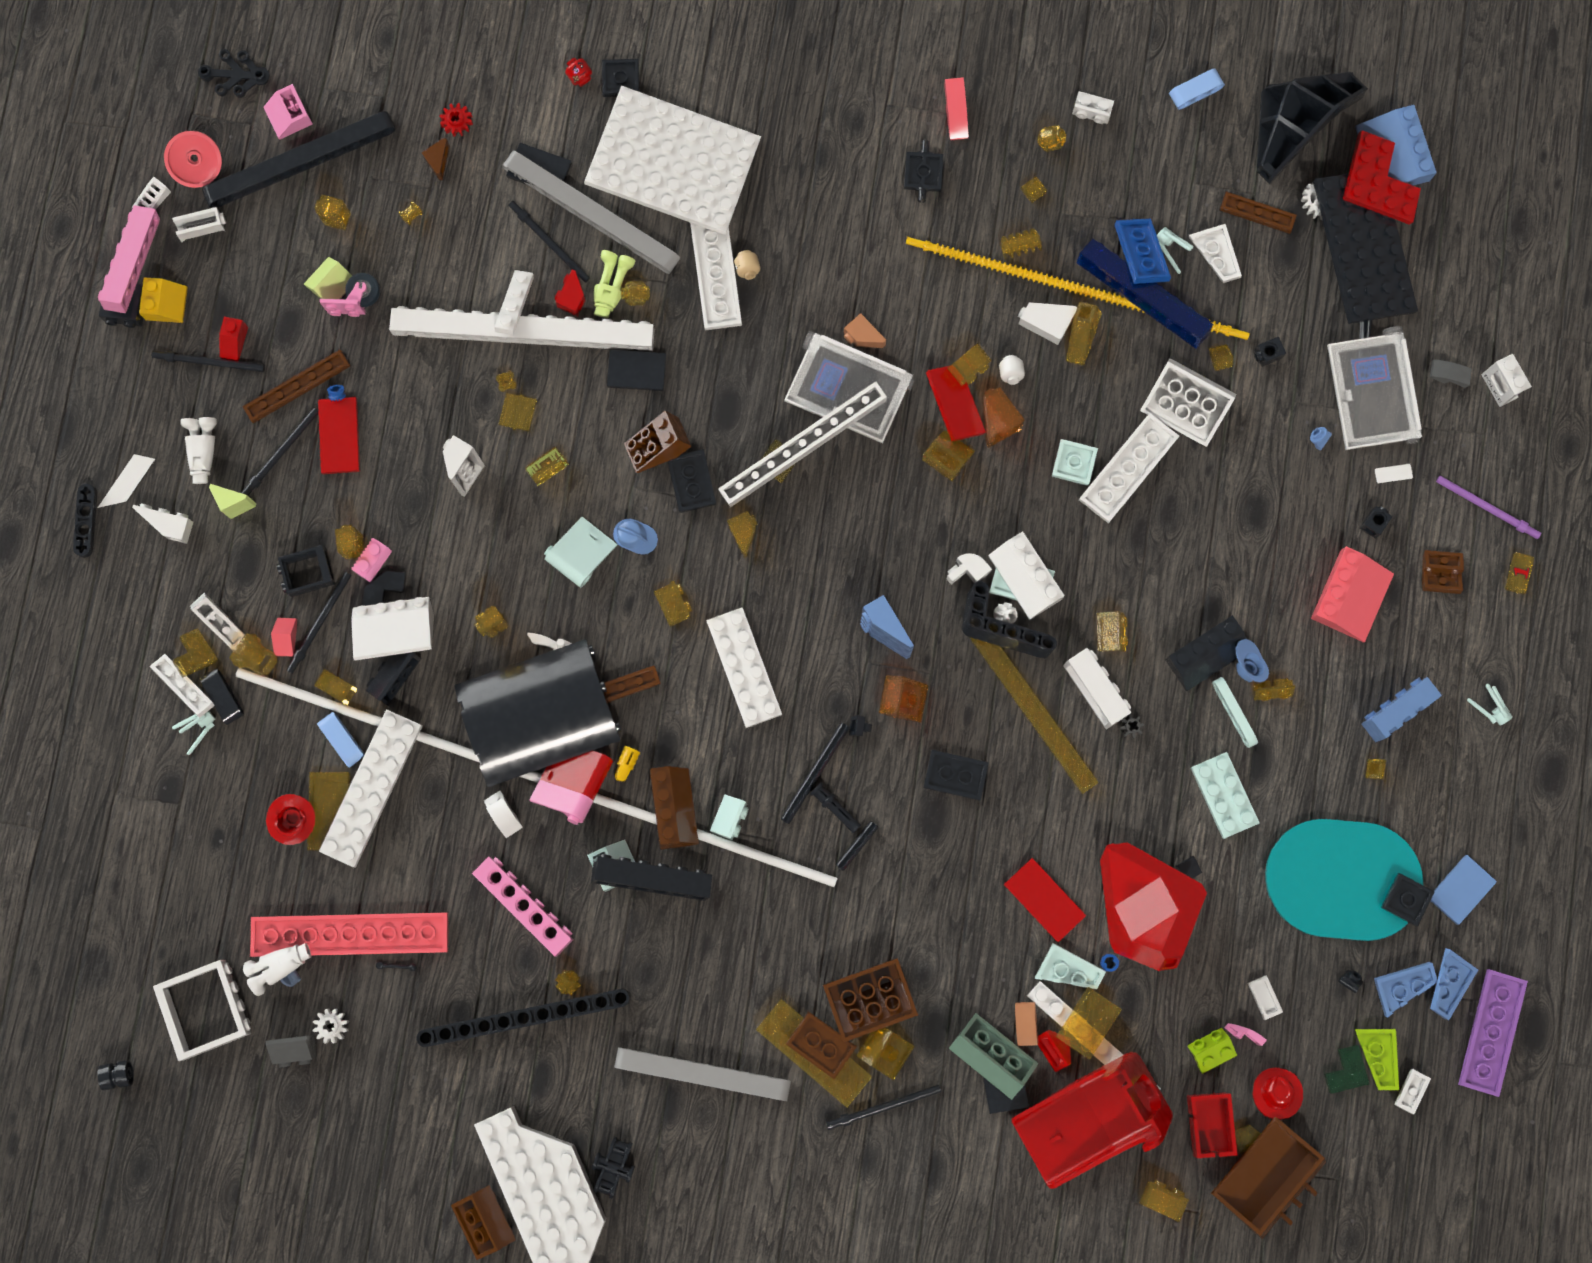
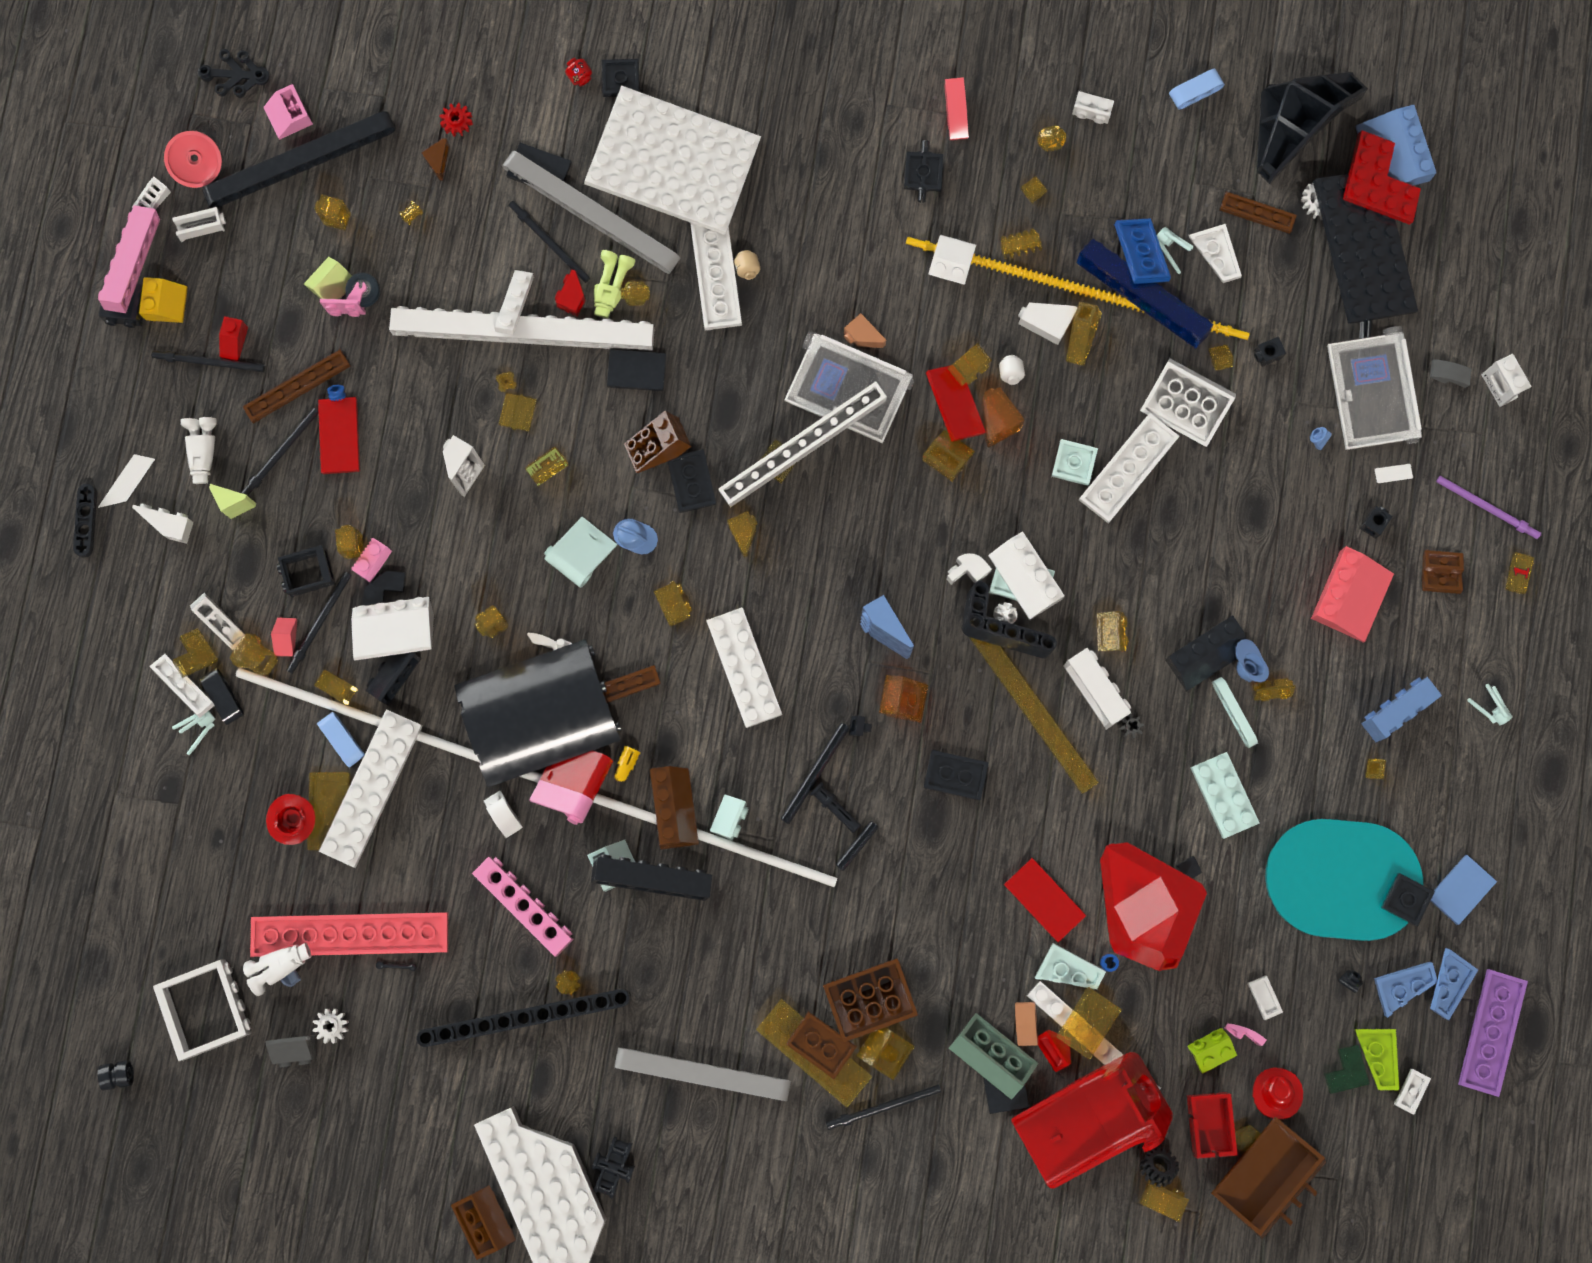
(952, 259): none -> white slope
(1155, 1175): none -> black tyre

